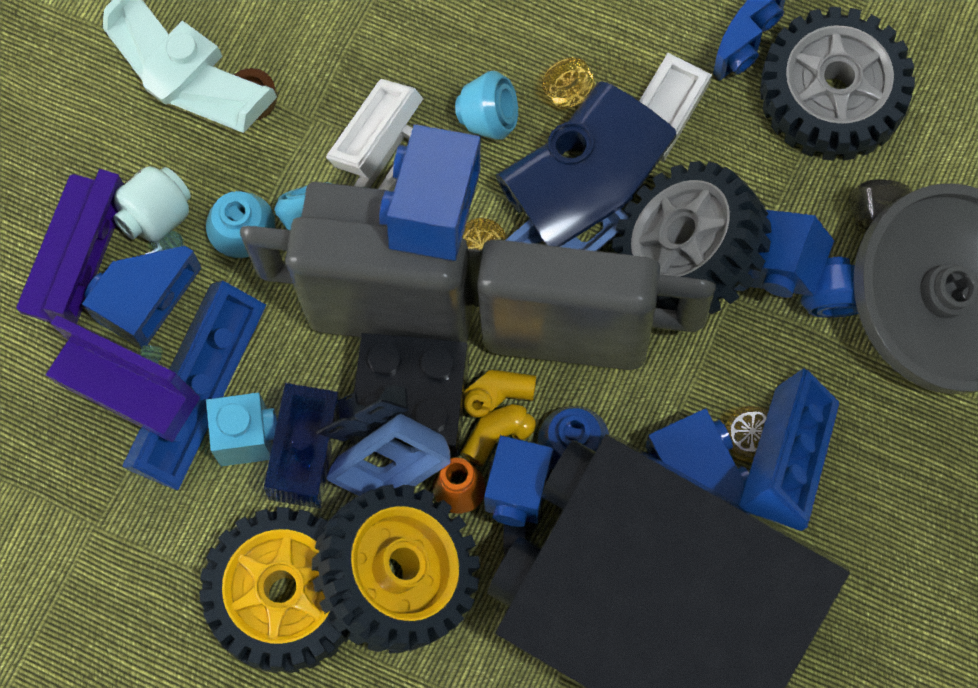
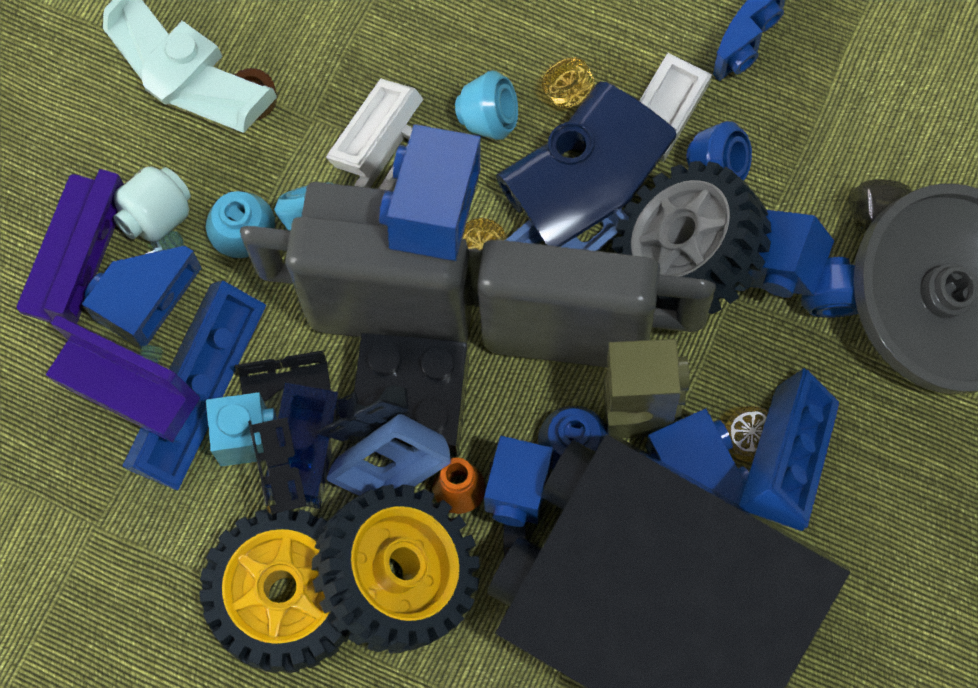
(270, 383): none -> black piece
(278, 475): none -> black piece
(494, 388): yellow arm -> none
(502, 421): yellow arm -> none
(644, 386): none -> olive arch
(723, 145): none -> blue cone
(841, 49): wheel -> none

